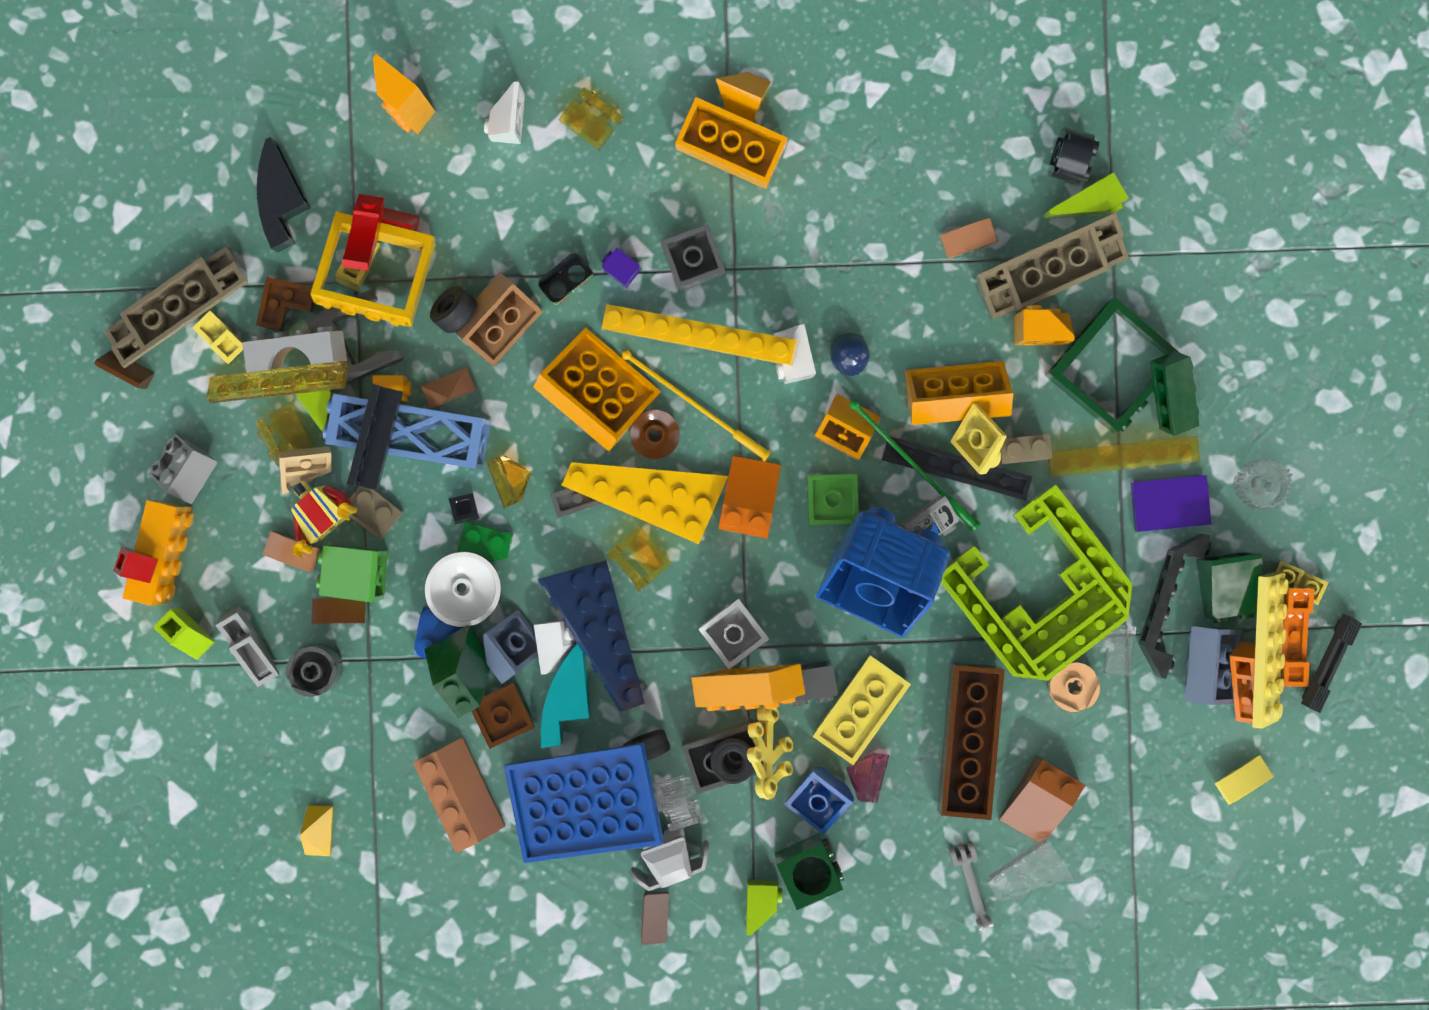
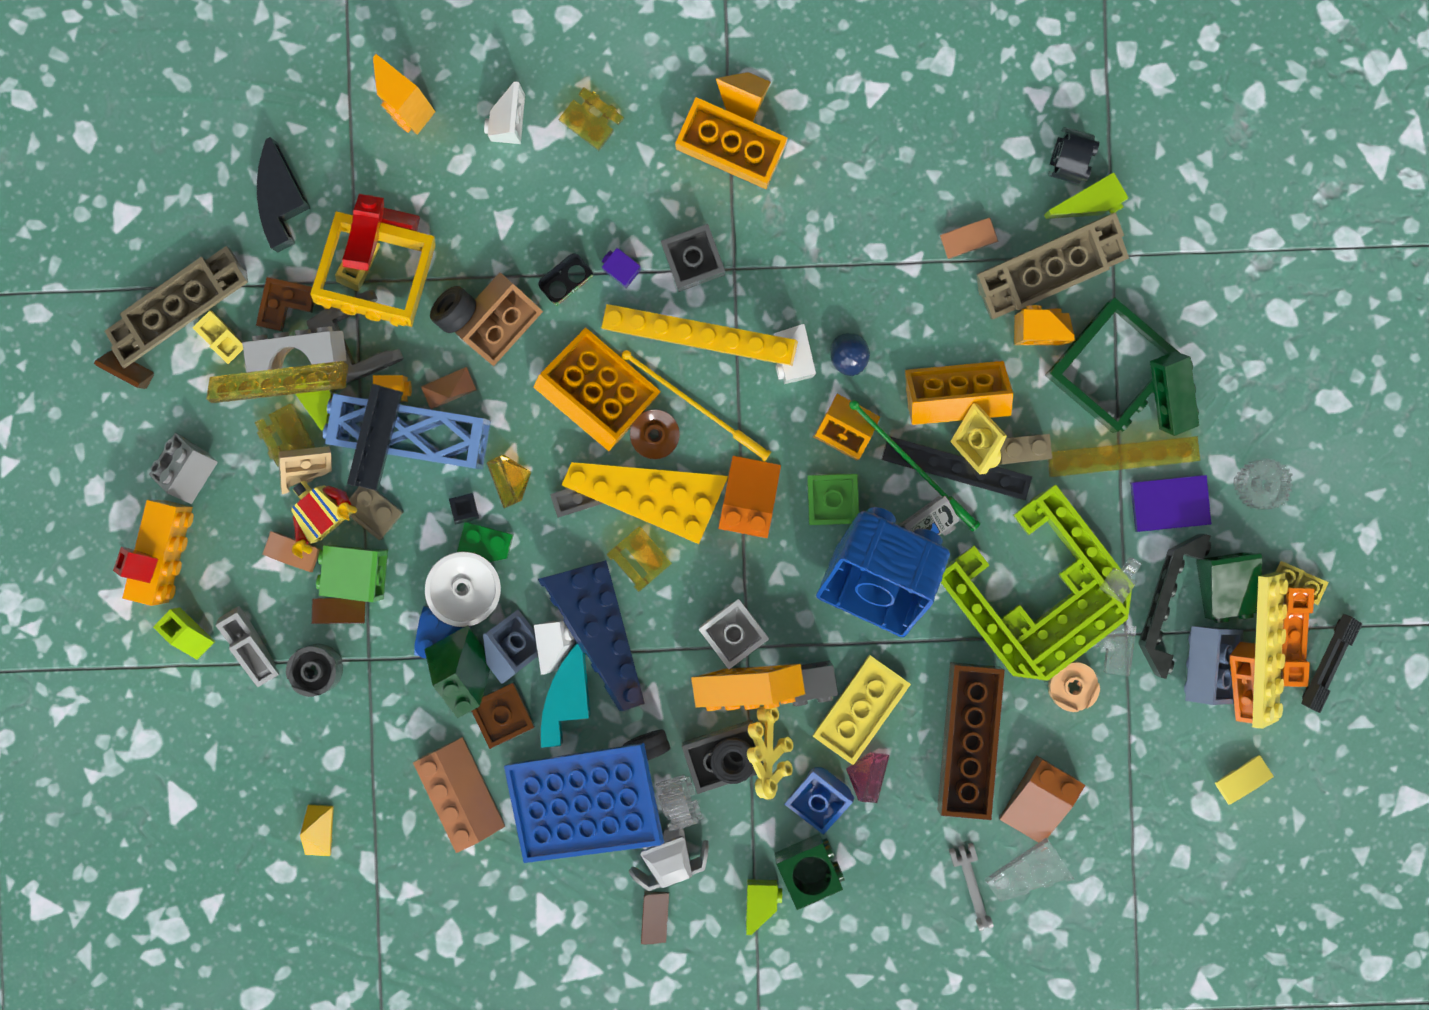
(1119, 583): none -> clear plate

